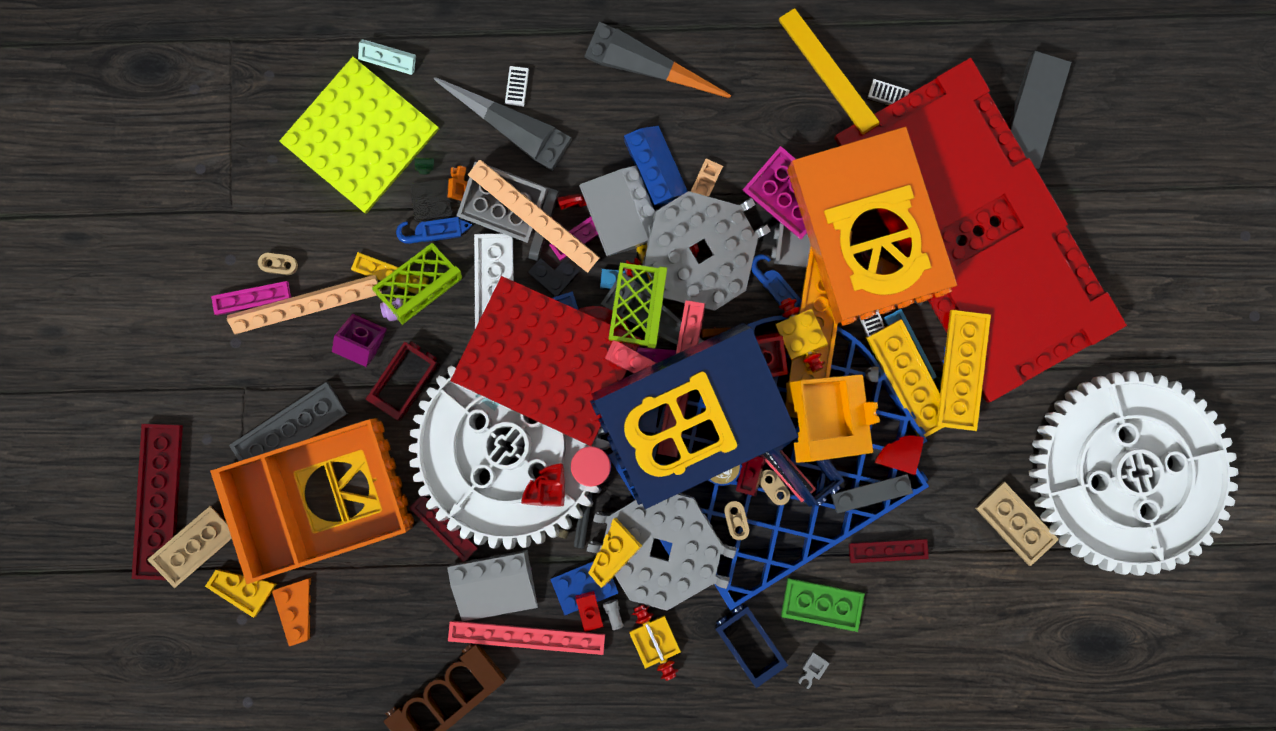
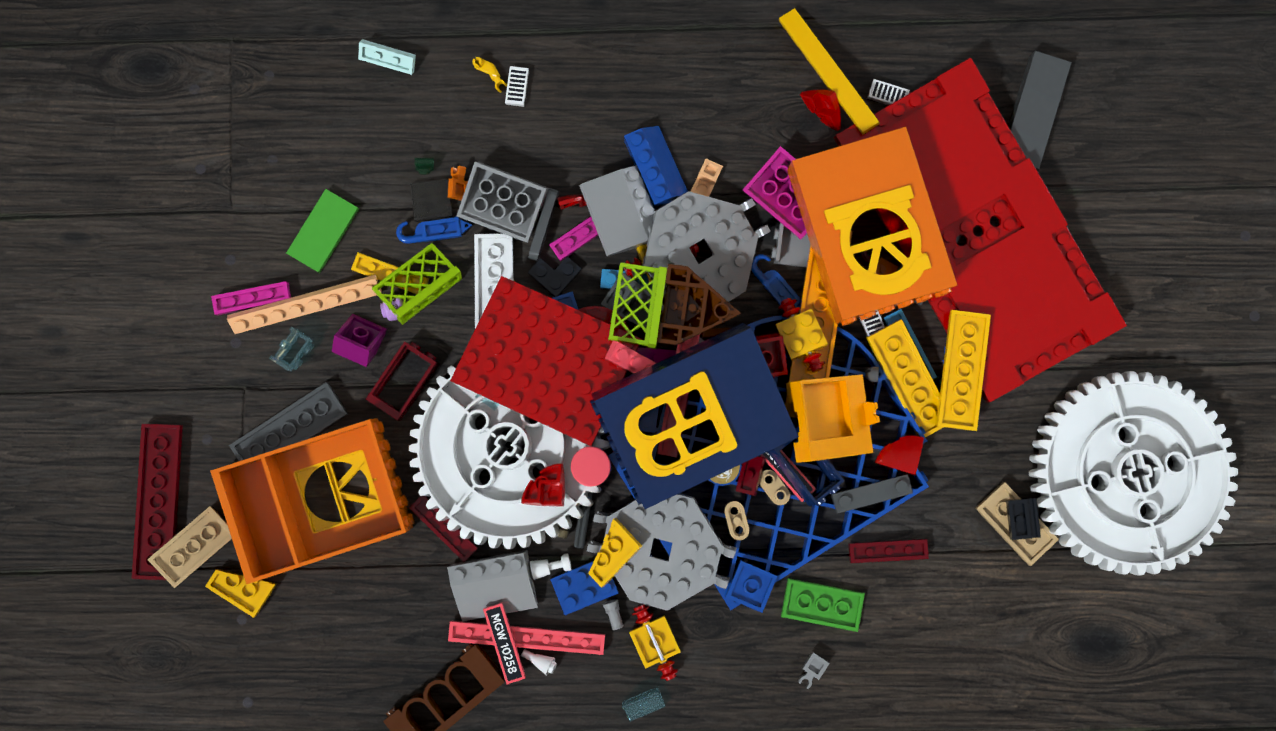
(278, 263): tan plate -> none
(287, 344): none -> clear light blue window
(293, 610): orange wing -> none
(322, 231): none -> bright green tile
(359, 135): neon yellow plate -> none
(489, 68): none -> yellow arm
(504, 643): none -> tile
(533, 216): light nougat plate -> none
(534, 137): dark grey plate -> none
(542, 567): none -> white piece
(543, 663): none -> white cone
(589, 611): red plate -> none
(620, 51): dark grey plate -> none
(643, 704): none -> clear light blue panel
(690, 306): none -> reddish brown wedge
(751, 586): none -> blue plate
(767, 672): dark blue window -> none
(824, 105): none -> red brick
(1023, 519): none -> black plate

